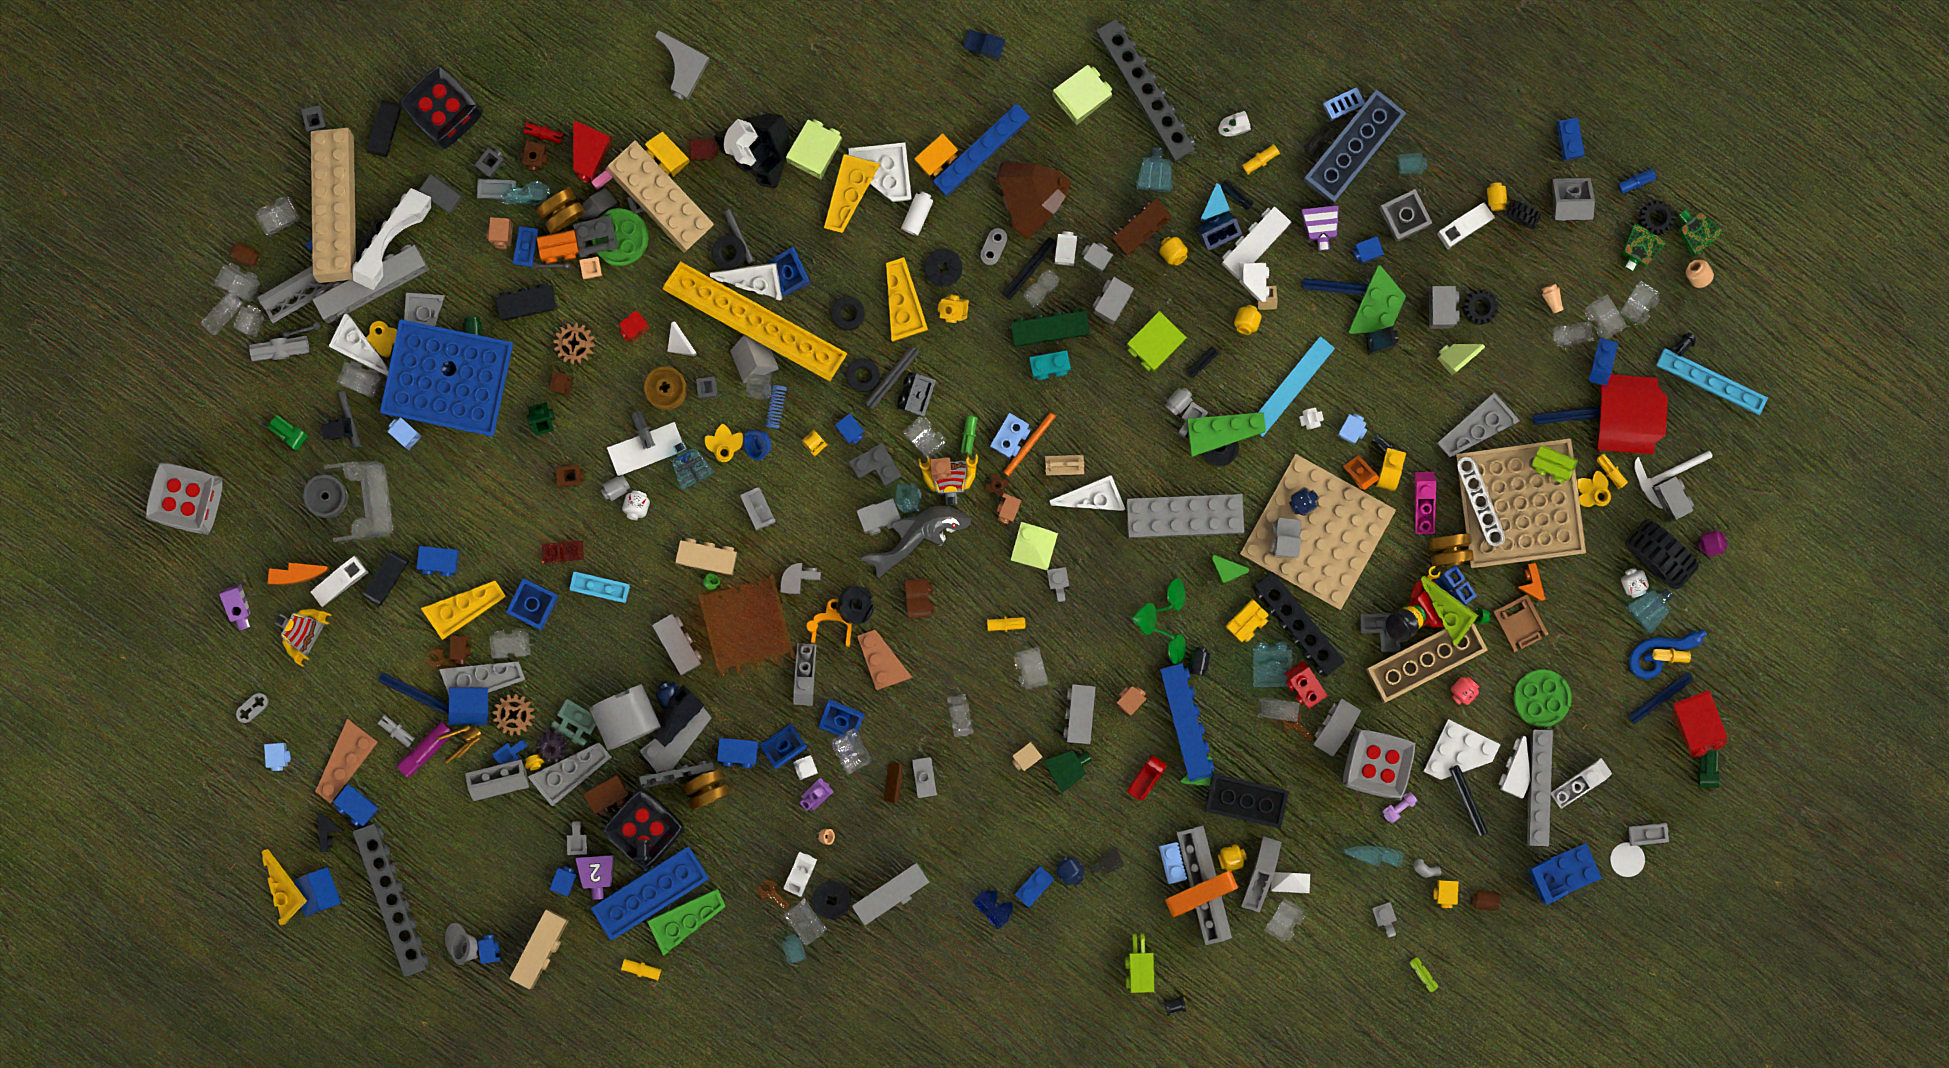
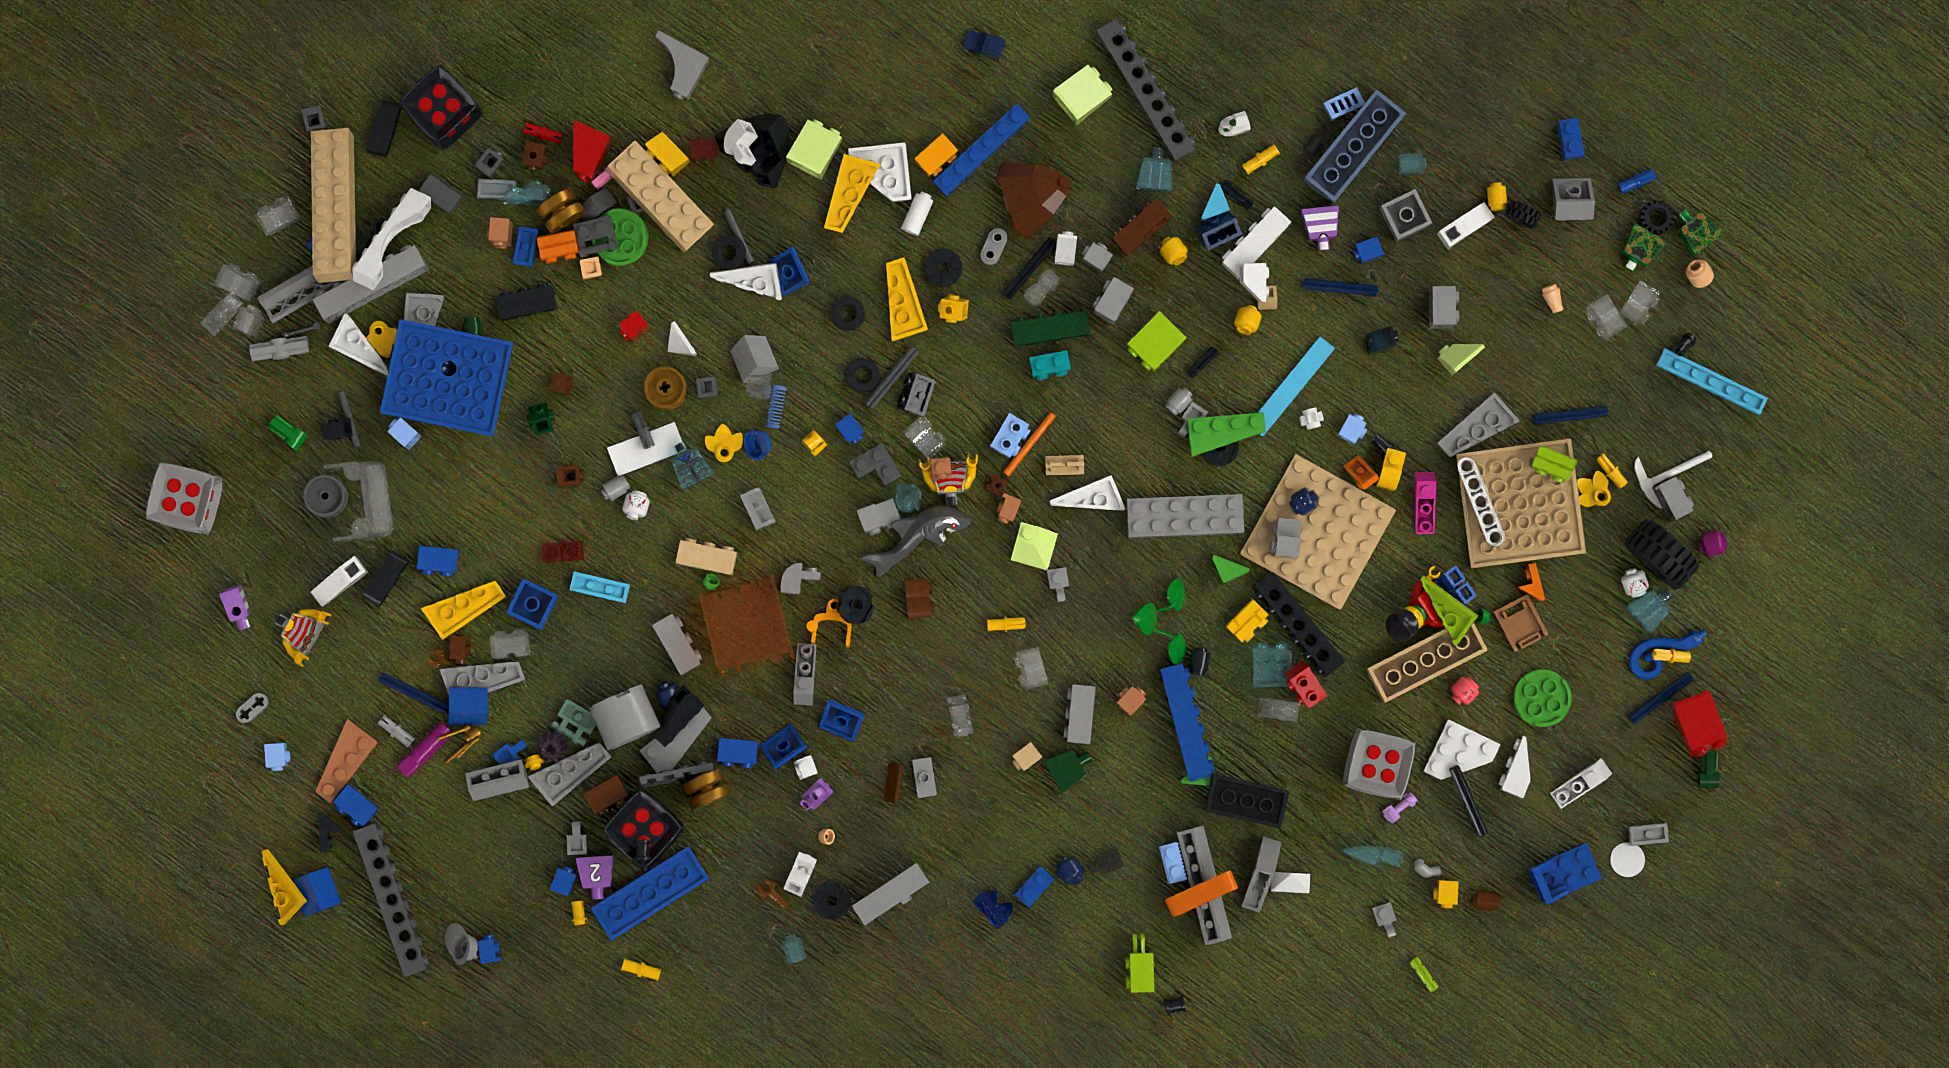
(244, 254): reddish brown brick -> none
(295, 574): orange slope -> none
(360, 380): clear brick -> none
(508, 708): medium nougat gear -> none
(539, 949): tan brick -> none
(565, 265): dark grey hinge -> none
(578, 913): none -> yellow pin
(582, 344): medium nougat gear -> none
(681, 921): bright green wing -> none
(755, 321): yellow plate -> none
(805, 922): clear brick -> none
(851, 751): clear brick -> none
(881, 661): nougat wing -> none
(968, 435): bright green axle -> none
(1146, 778): red animal -> none
(1232, 858): yellow head -> none
(1284, 920): clear brick -> none
(1299, 728): clear orange bar -> none
(1336, 727): light grey brick -> none
(1377, 624): dark grey plate -> none
(1379, 304): bright green wing -> none
(1451, 552): pearl gold wheel -> none
(1480, 318): black tyre -> none
(1539, 788): light grey brick -> none
(1573, 334): clear brick -> none
(1603, 361): blue brick -> none
(1631, 414): red slope -> none

